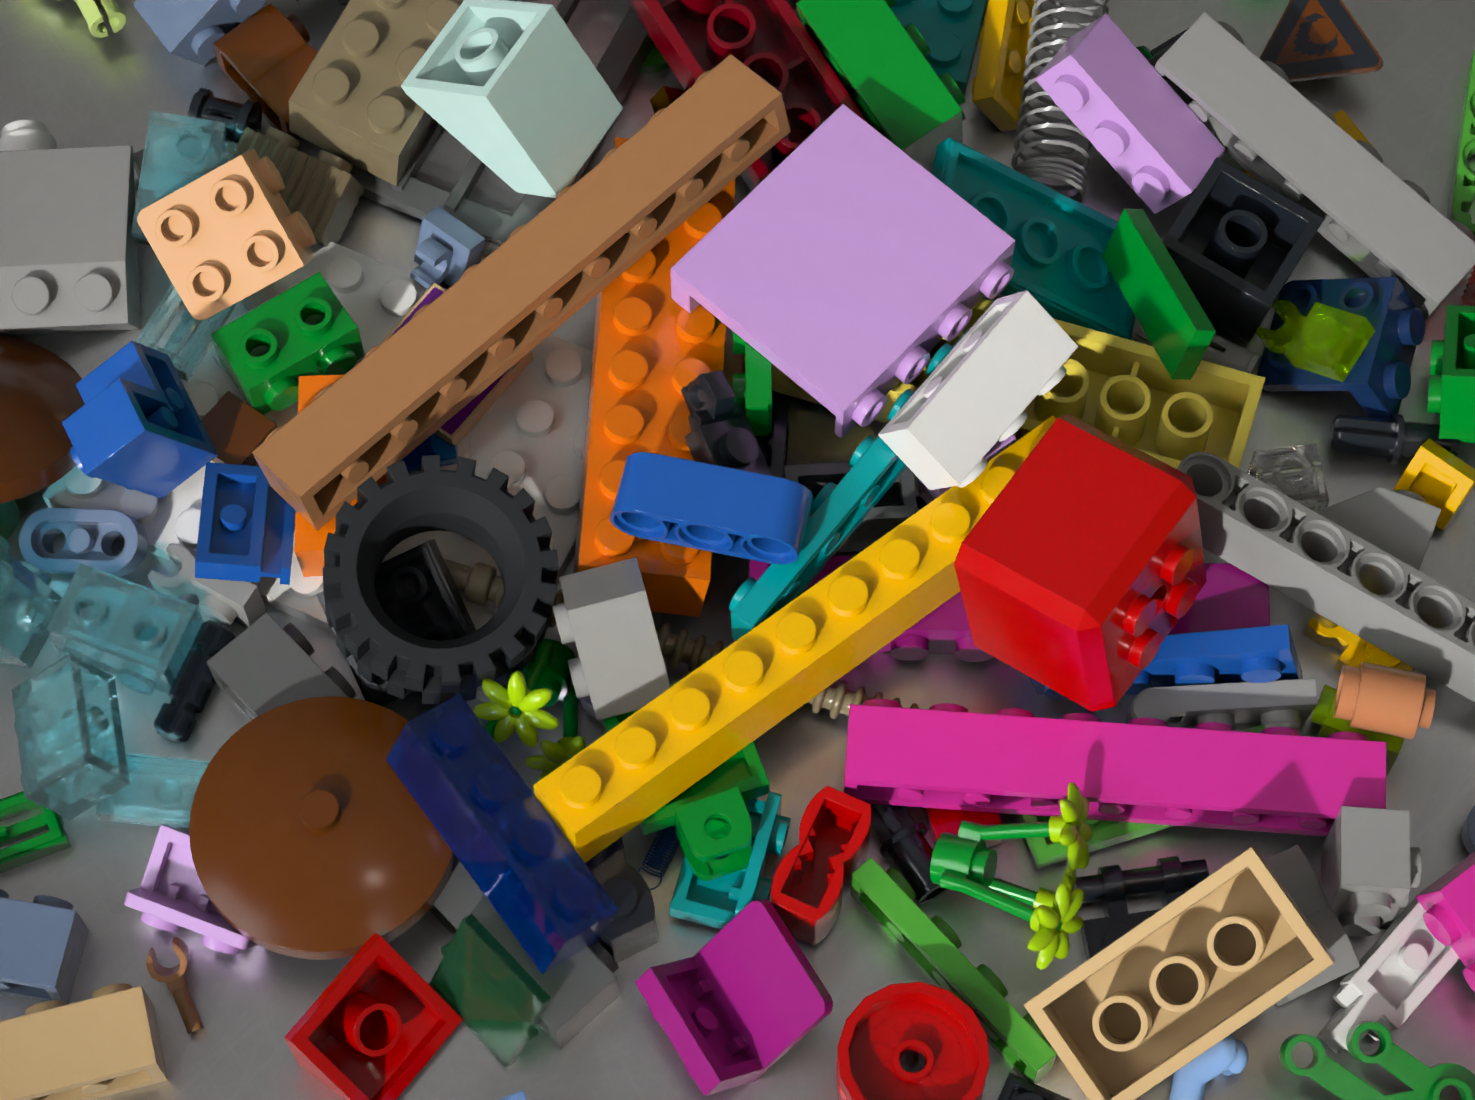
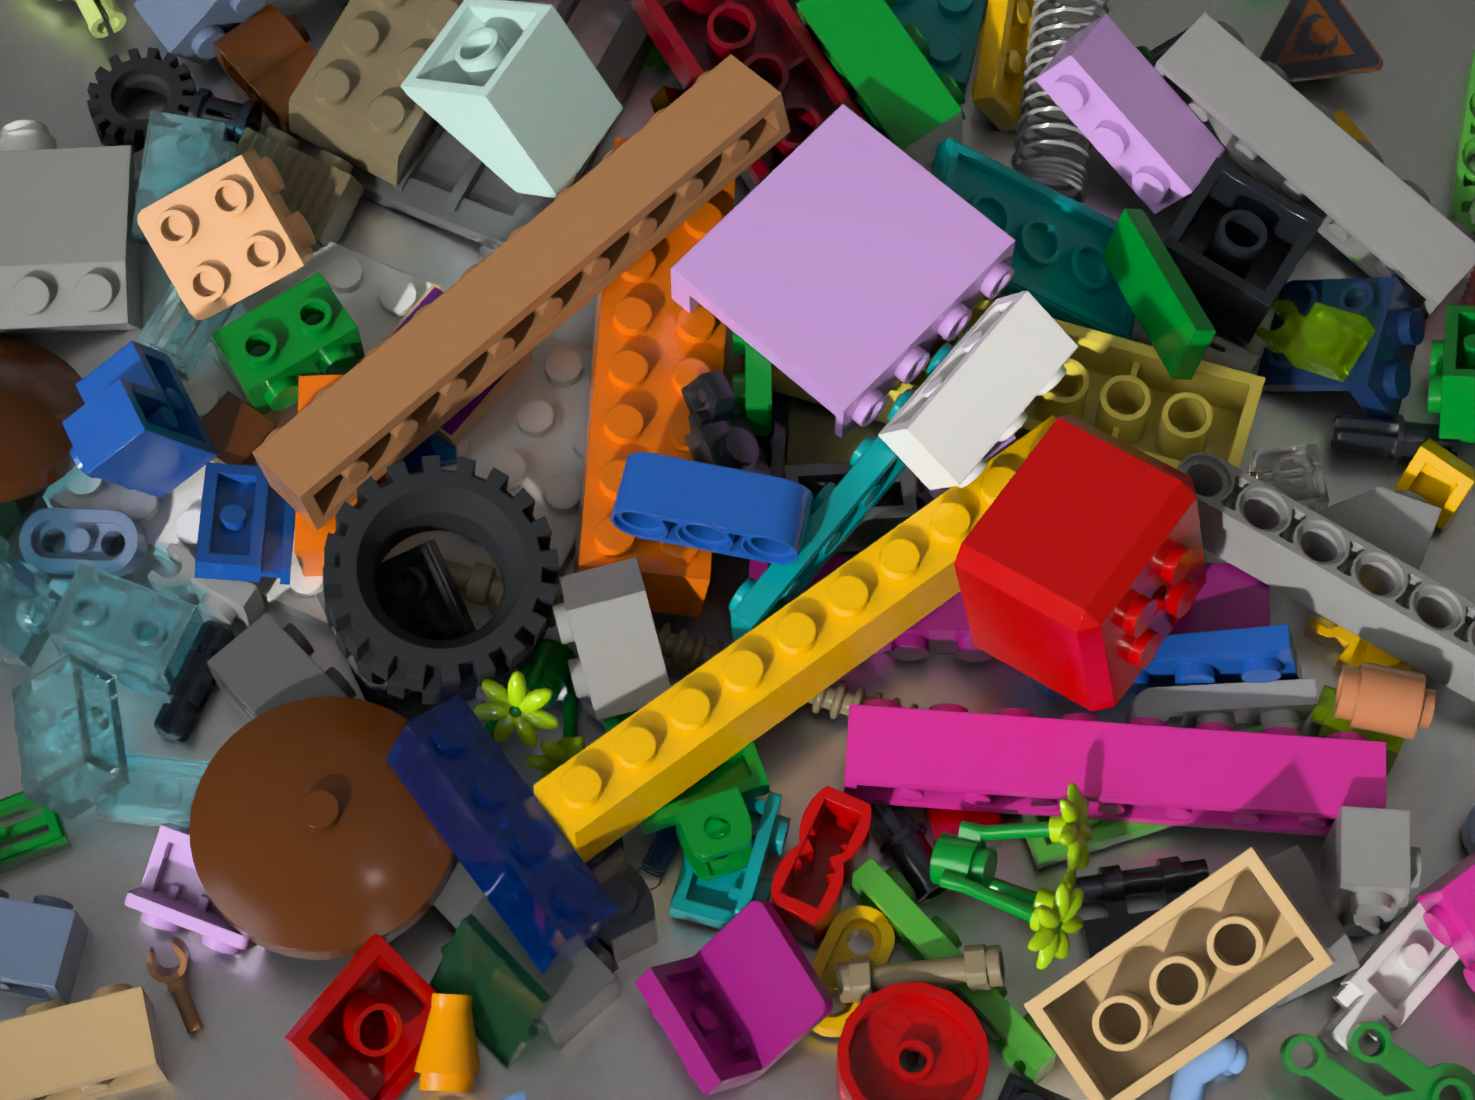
(133, 79): none -> black tyre
(445, 249): sand blue tile -> none
(449, 1046): none -> light orange cone
(848, 924): none -> yellow plate
(978, 967): none -> dark tan bar

